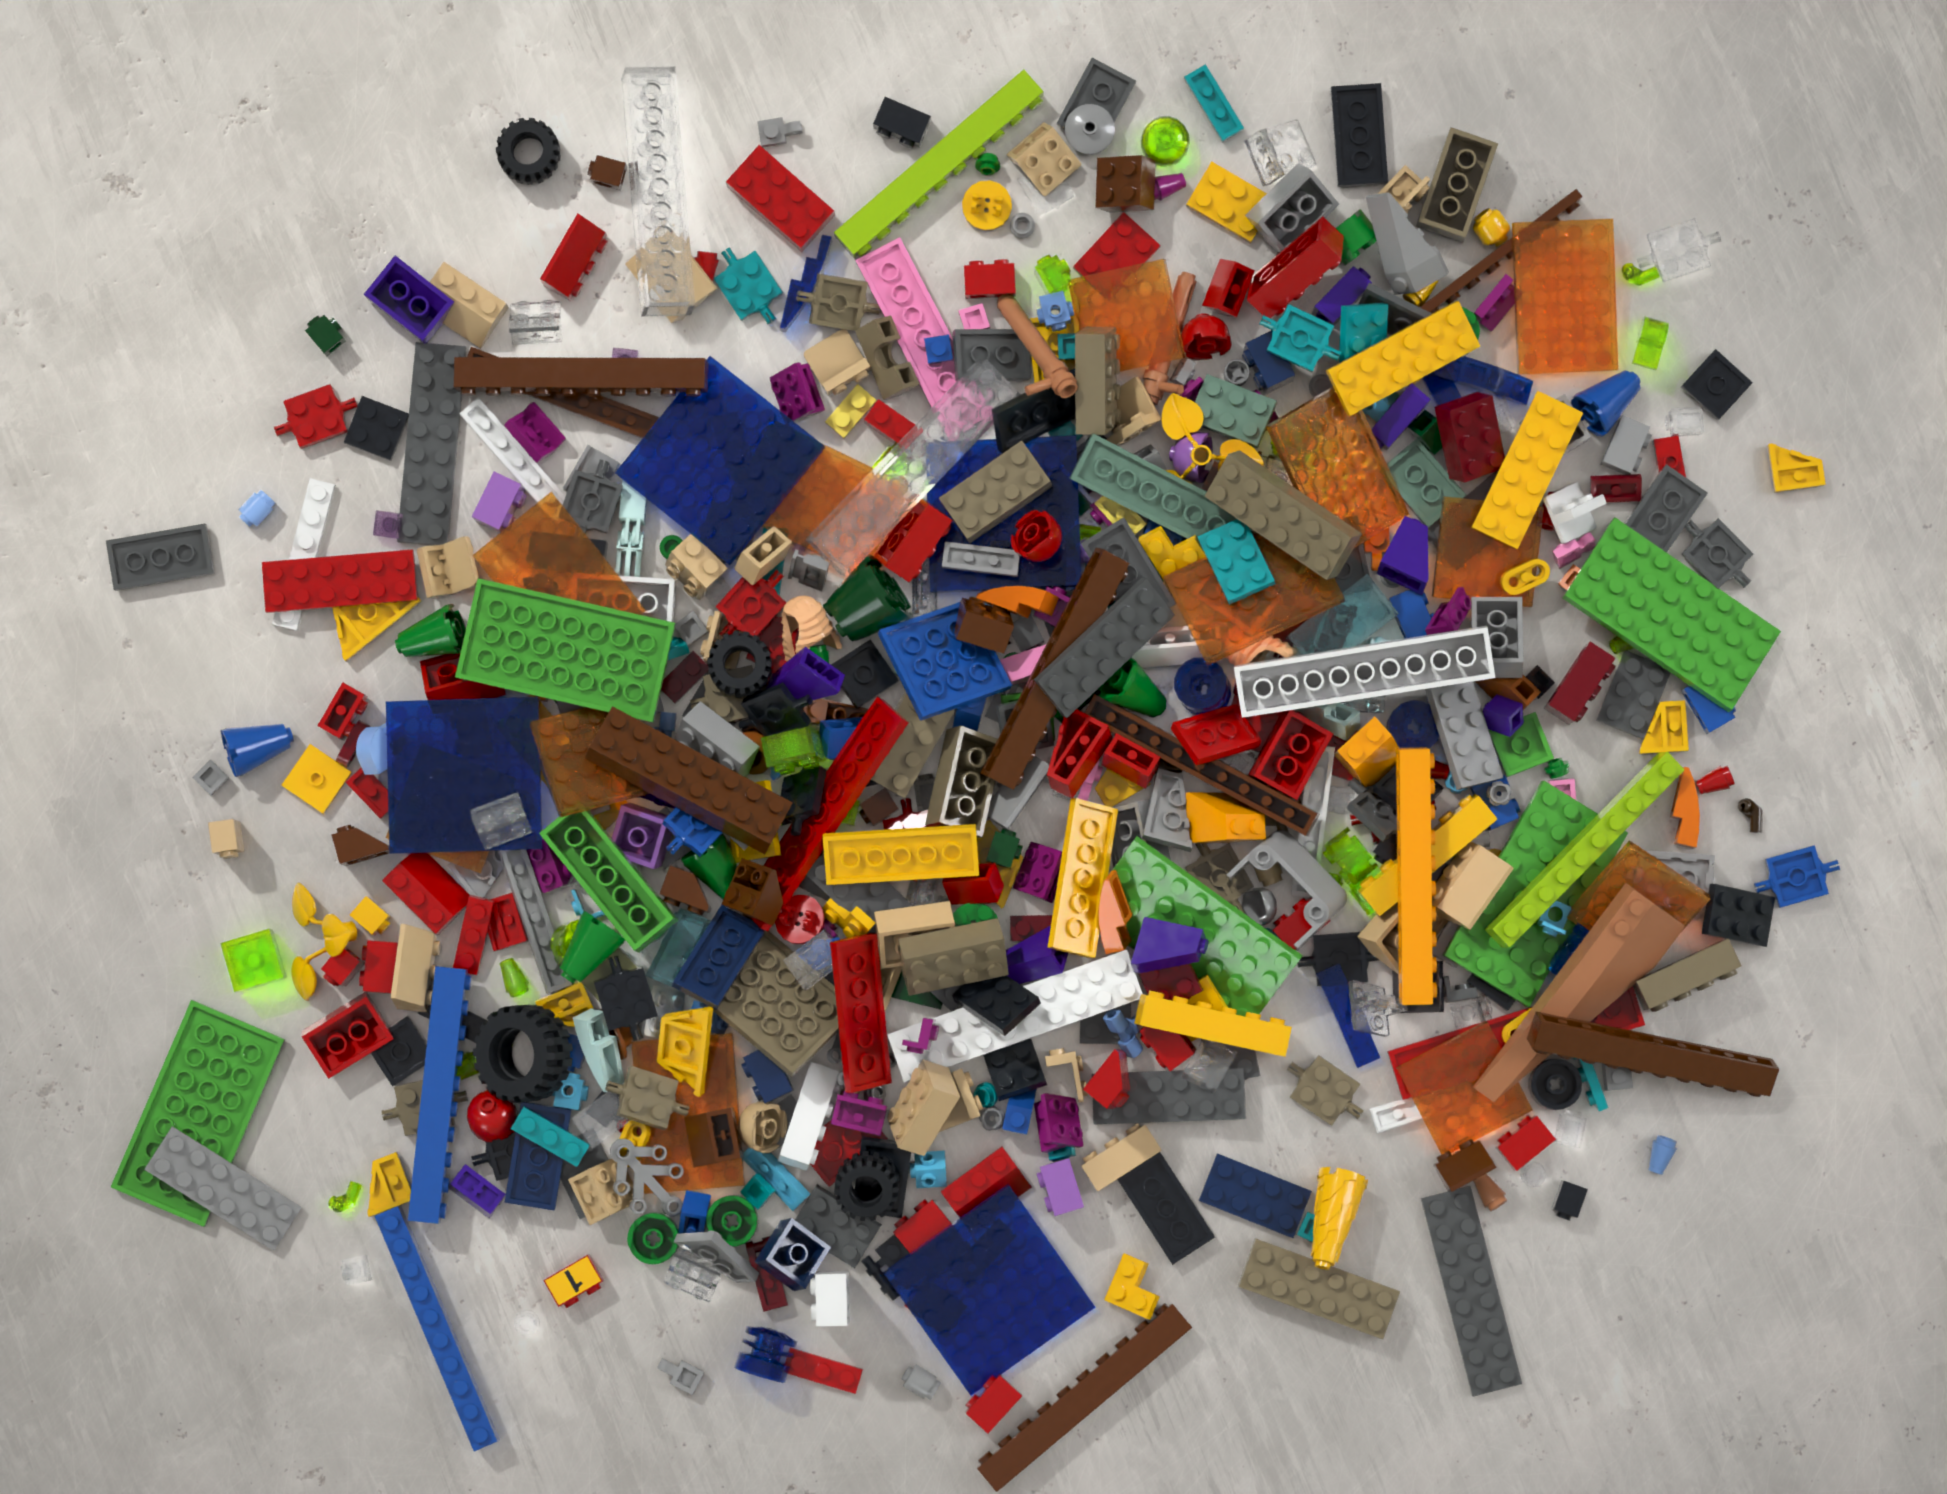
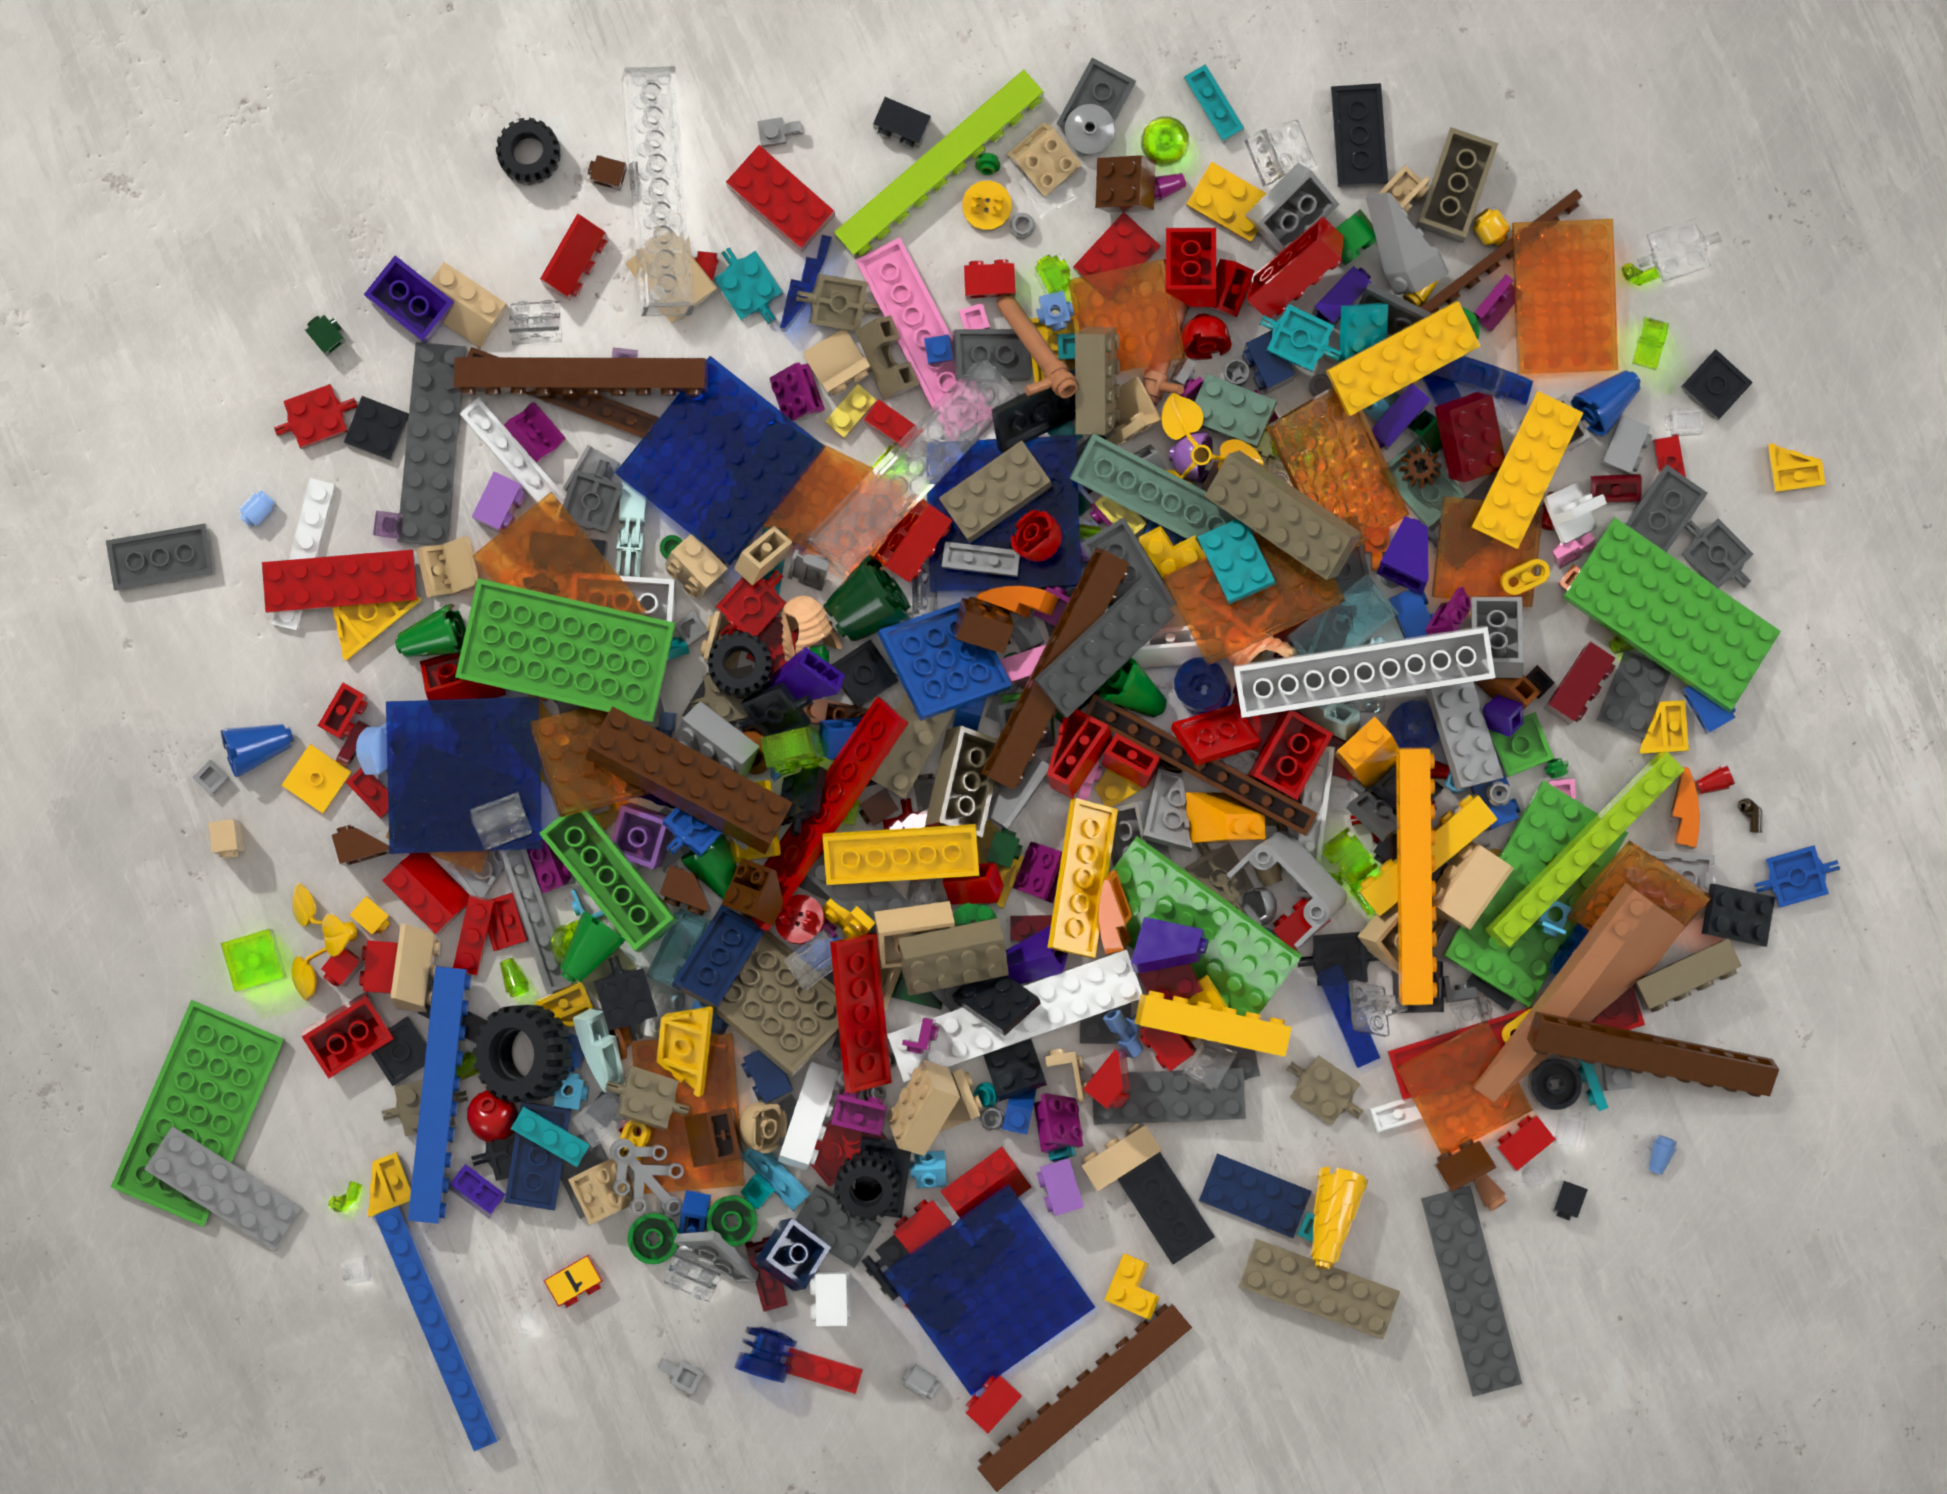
(684, 677): dark red plate -> none
(1191, 265): none -> red slope
(1428, 465): none -> reddish brown gear

